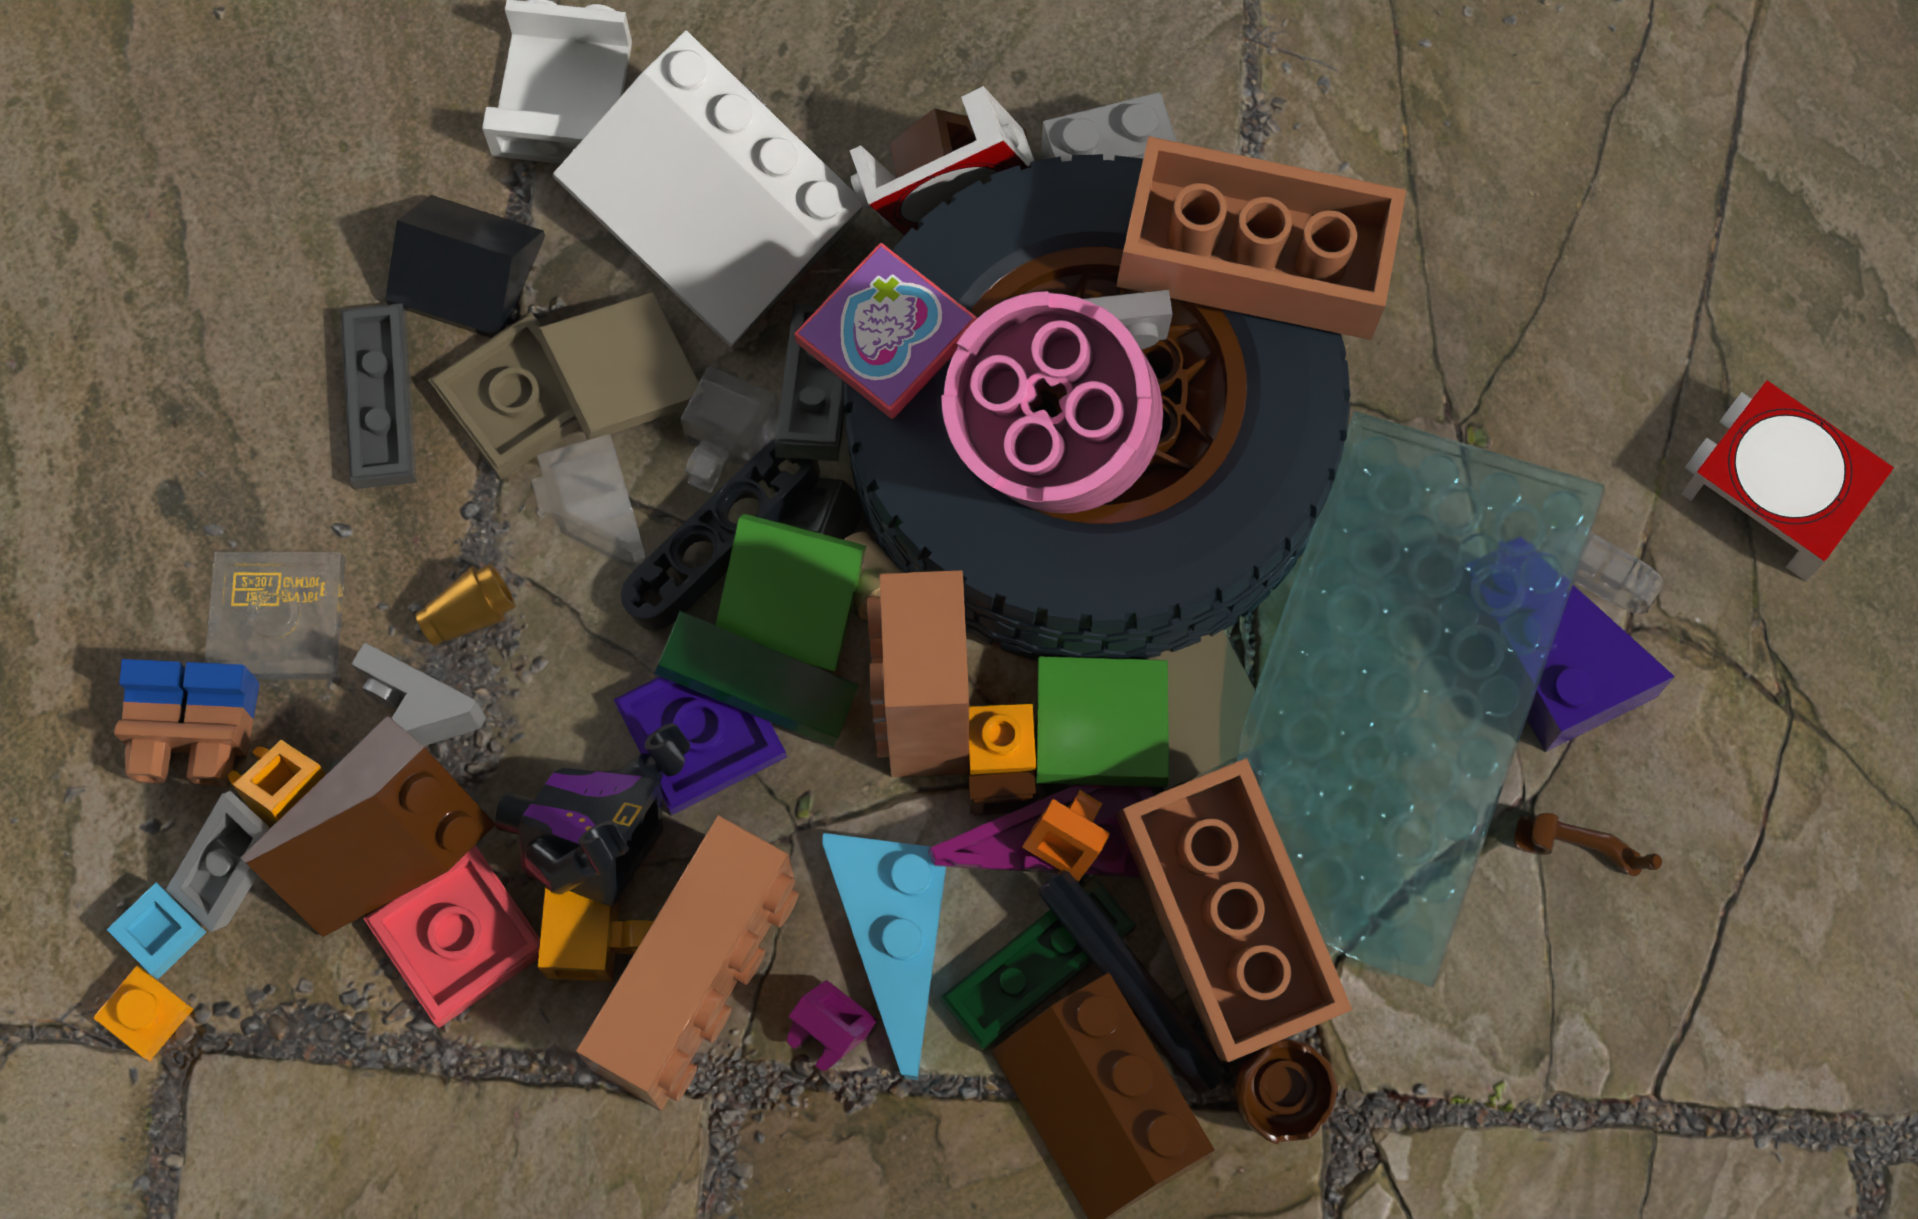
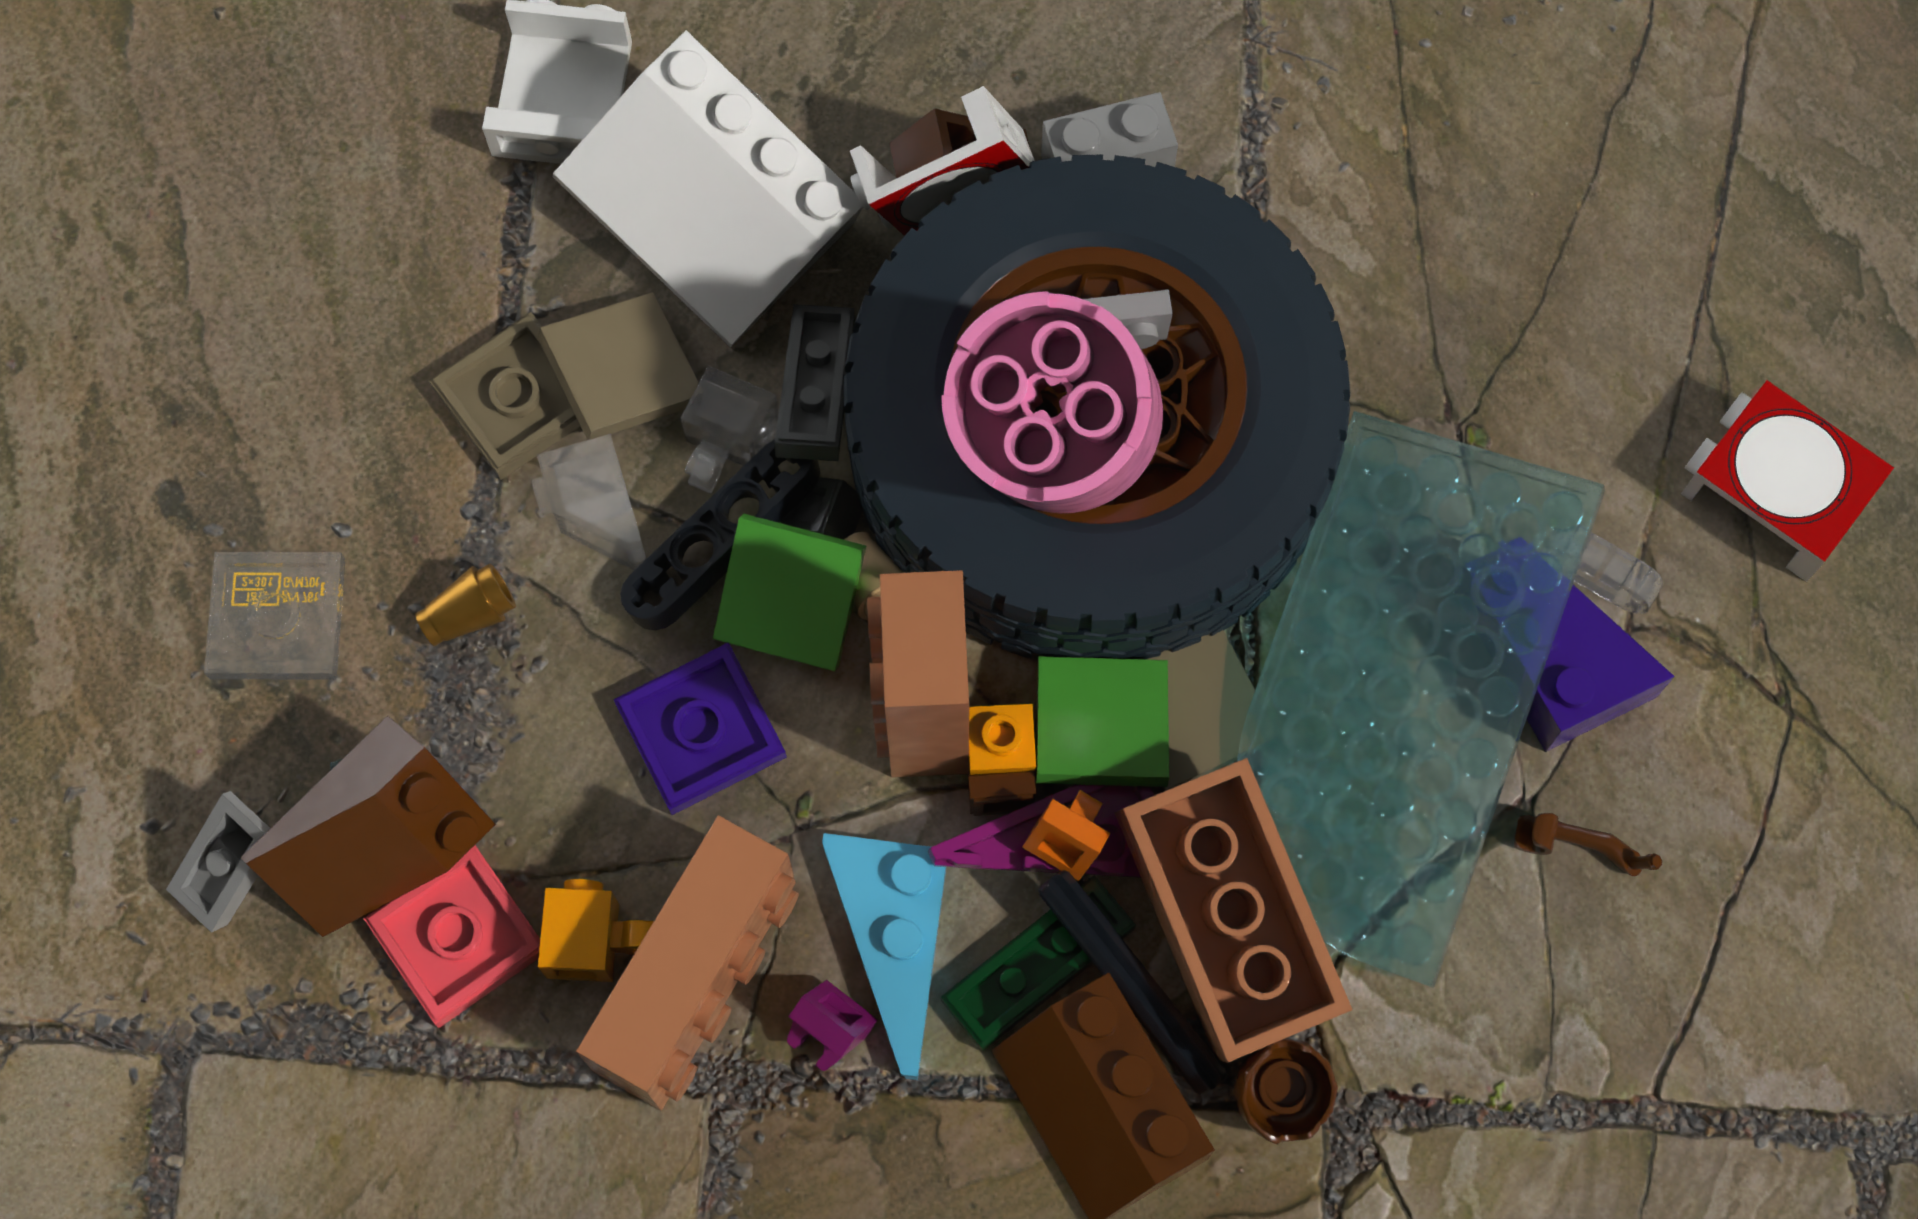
(143, 1013): light orange plate -> none
(156, 930): medium azure plate -> none
(185, 711): nougat hips -> none
(276, 781): light orange brick -> none
(378, 396): dark grey tile -> none
(427, 707): light grey slope -> none
(460, 265): black slope -> none
(594, 826): black torso -> none
(756, 679): dark green tile -> none
(885, 330): tile -> none
(1262, 238): nougat brick -> none

